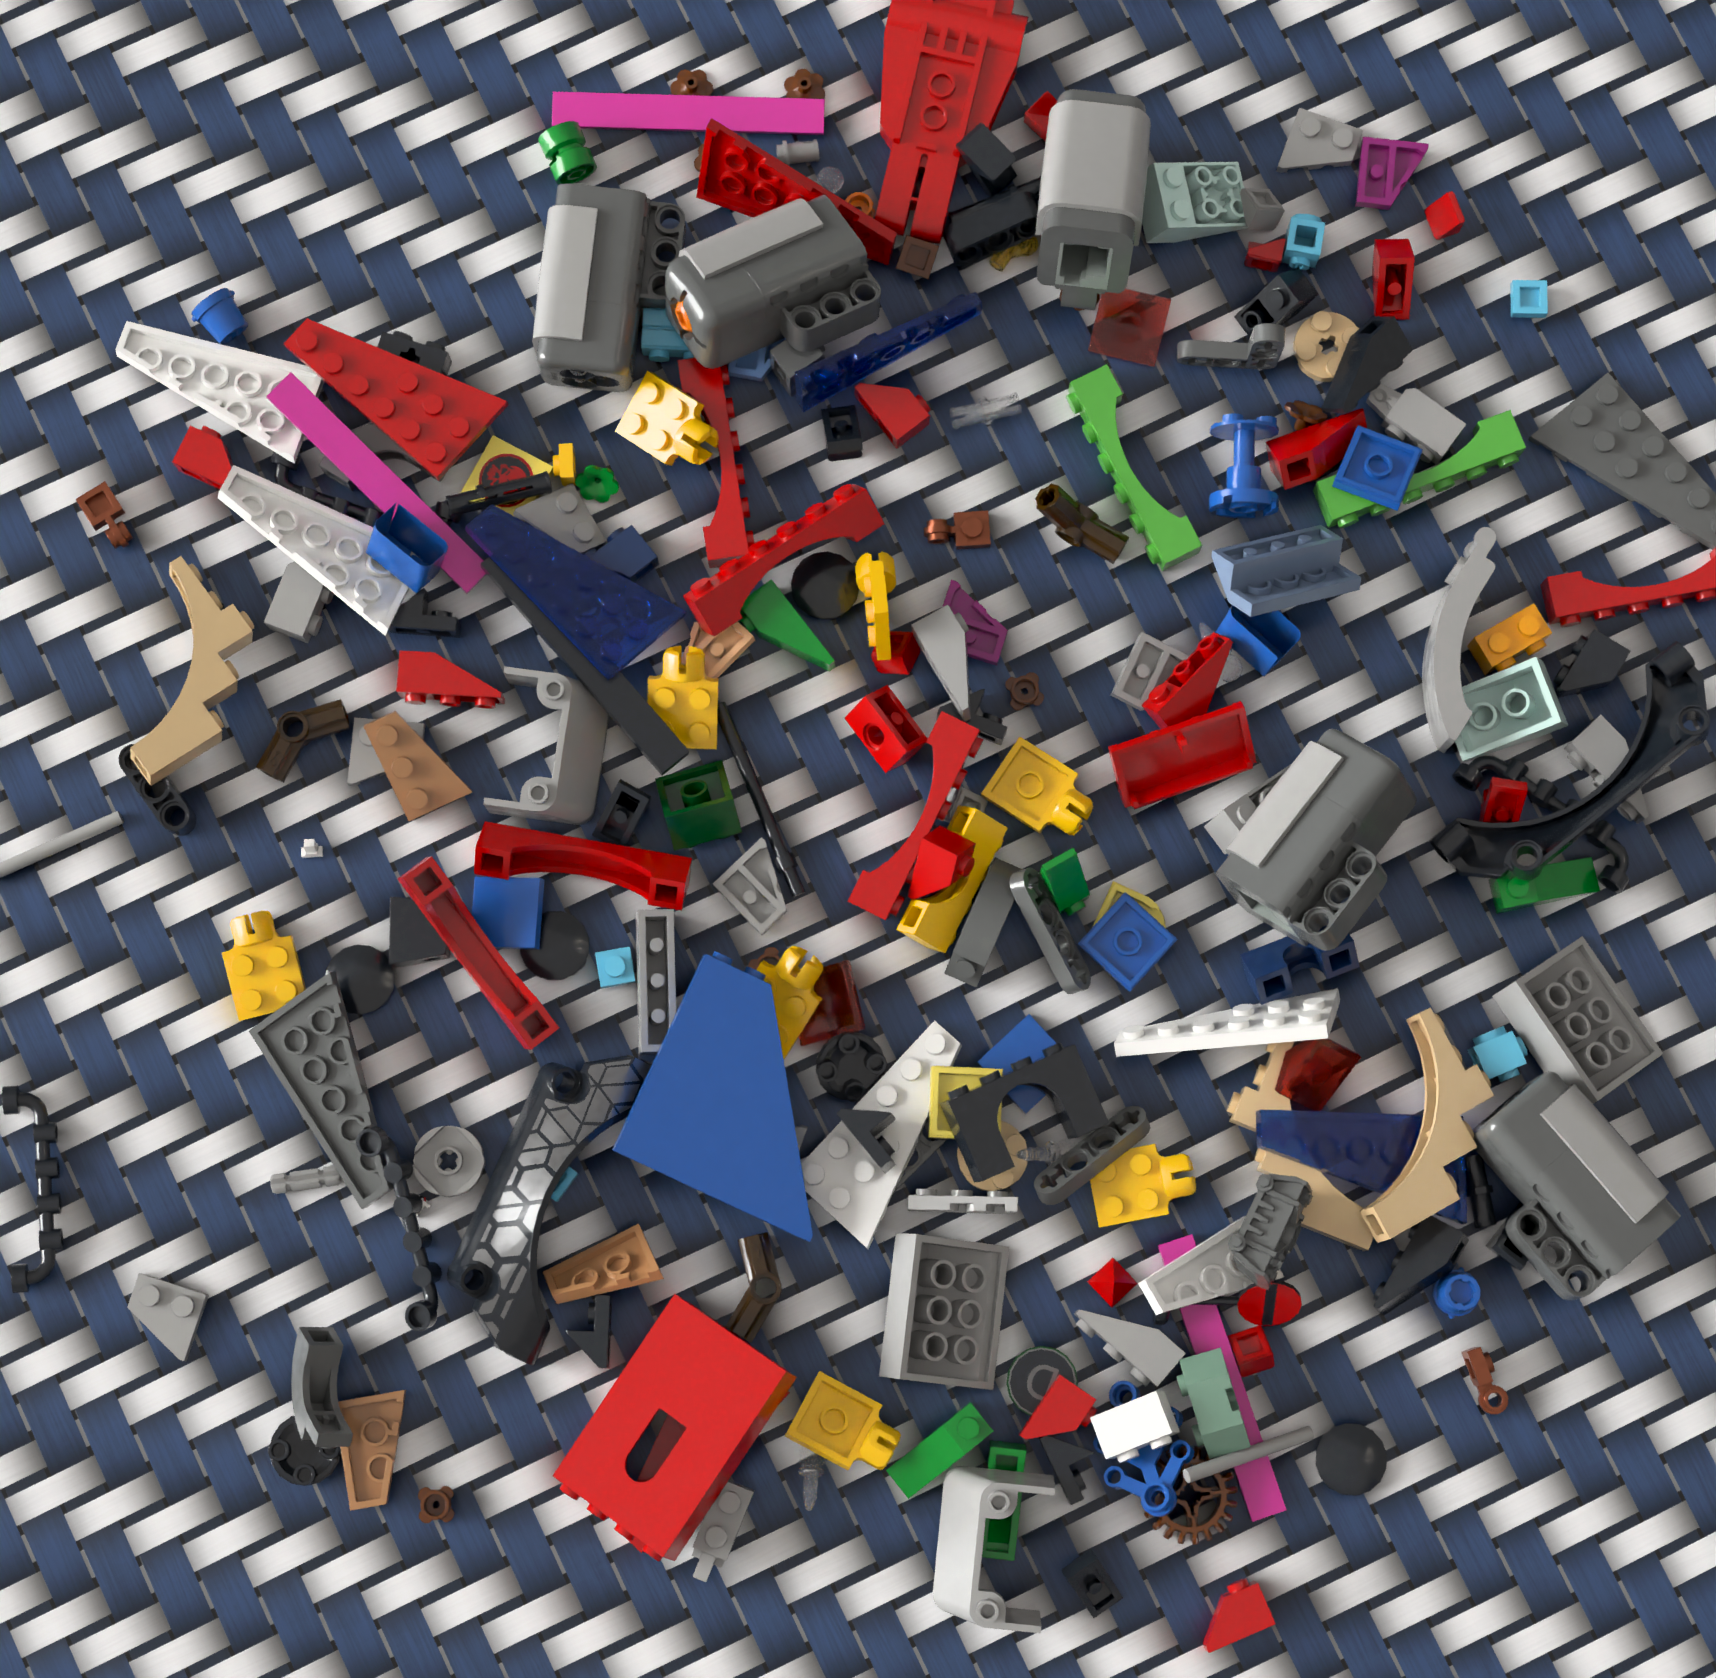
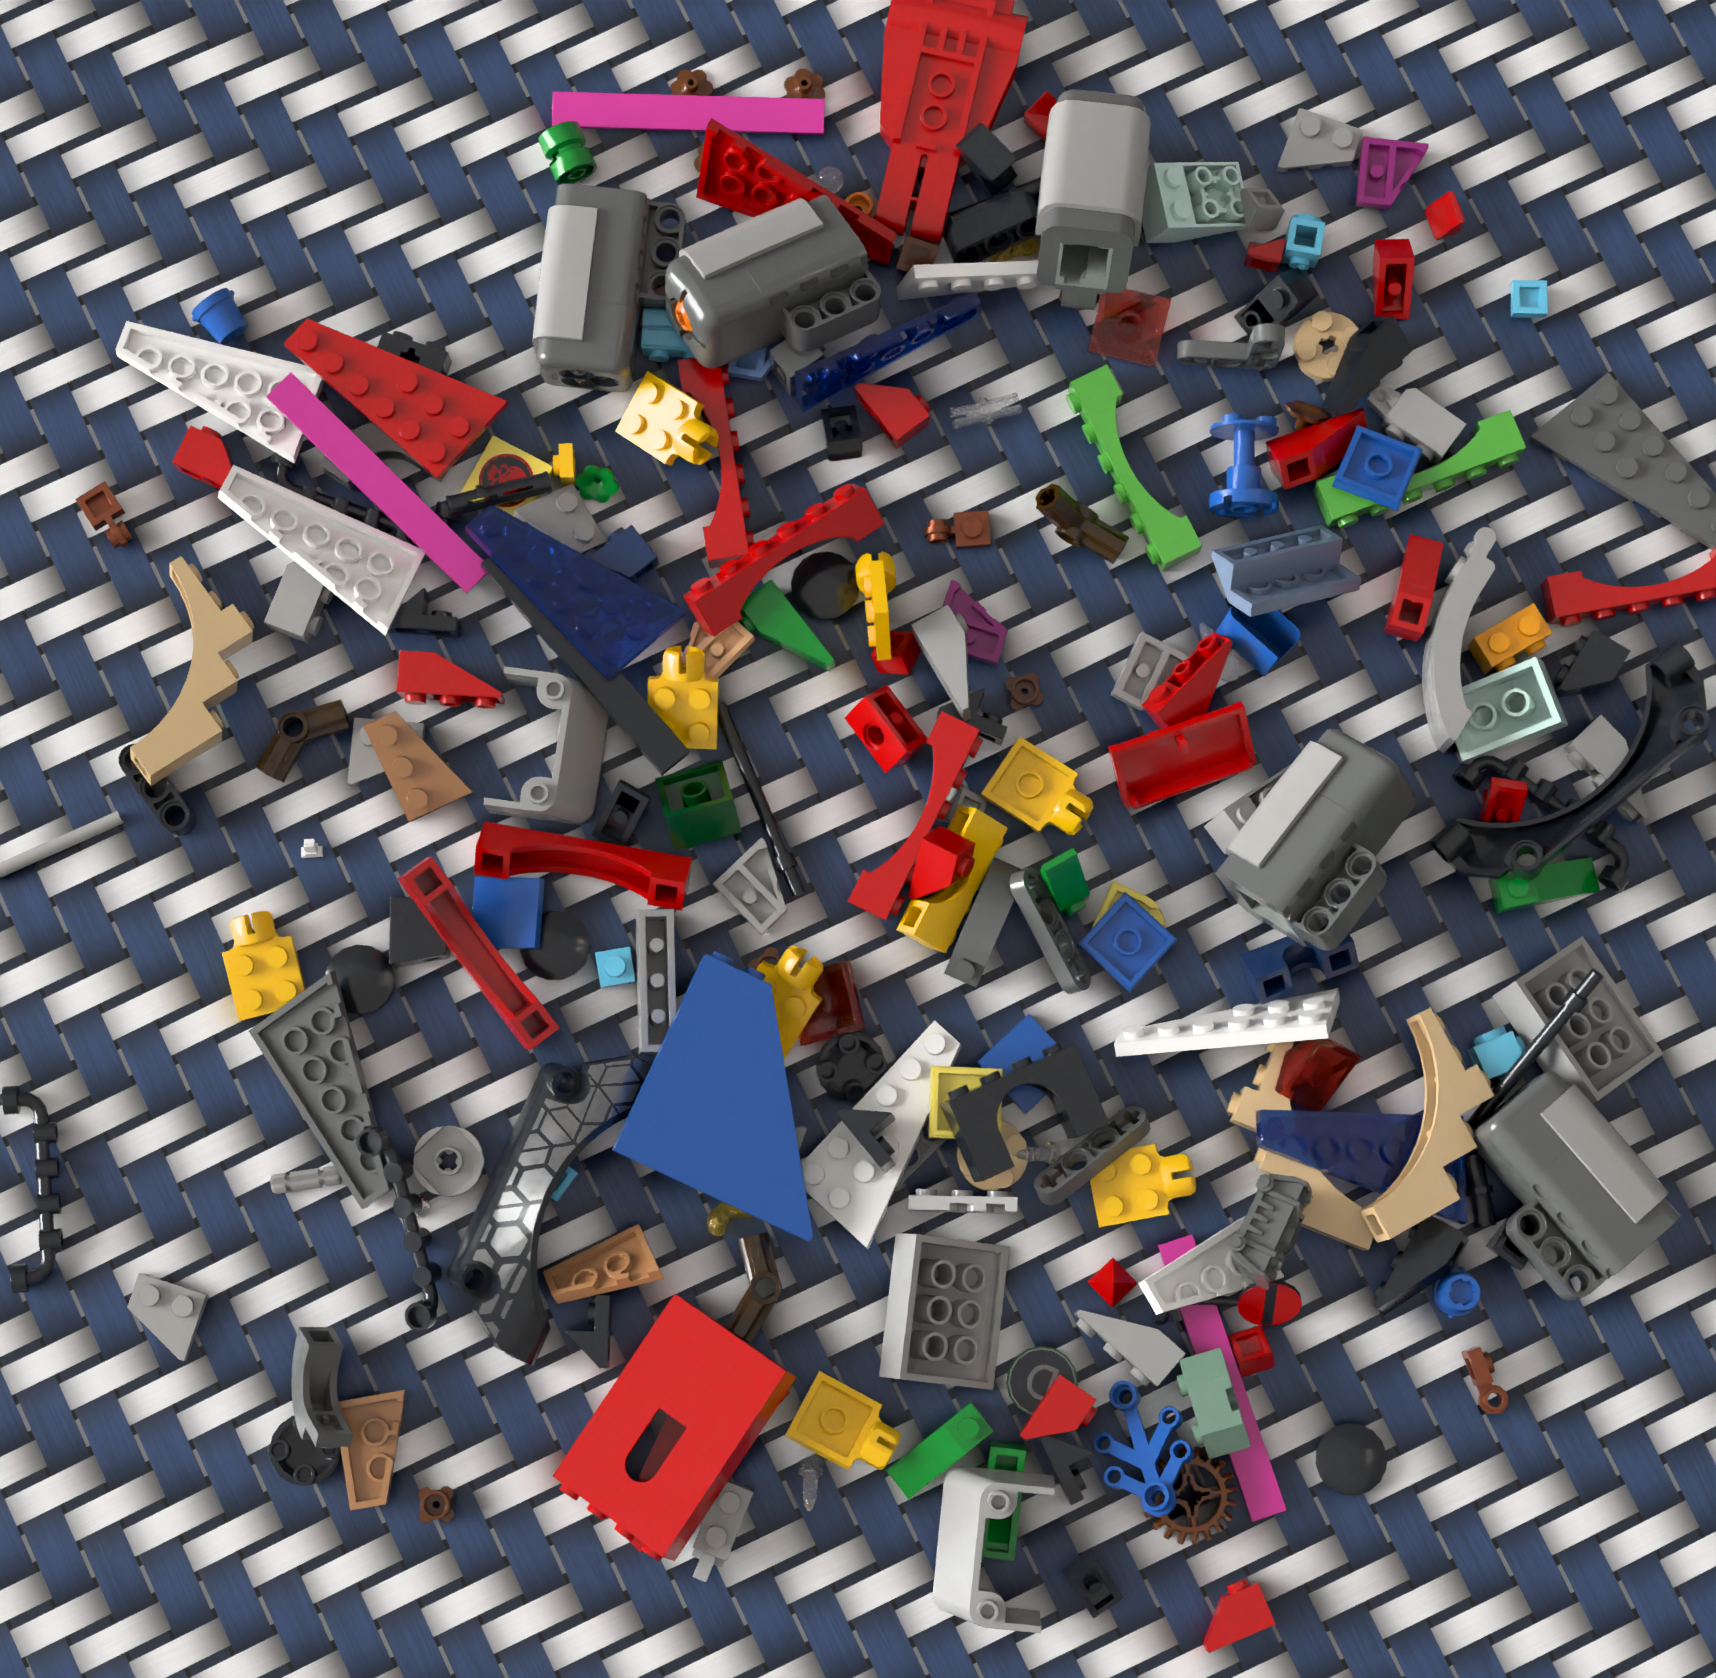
(409, 536): blue piece -> none
(721, 1216): none -> clear yellow arm
(798, 152): light grey pin -> none
(957, 278): none -> white wing
(1135, 1425): white brick -> none
(1249, 1454): light grey bar -> none
(1414, 589): none -> red slope
(1574, 1002): none -> black bar

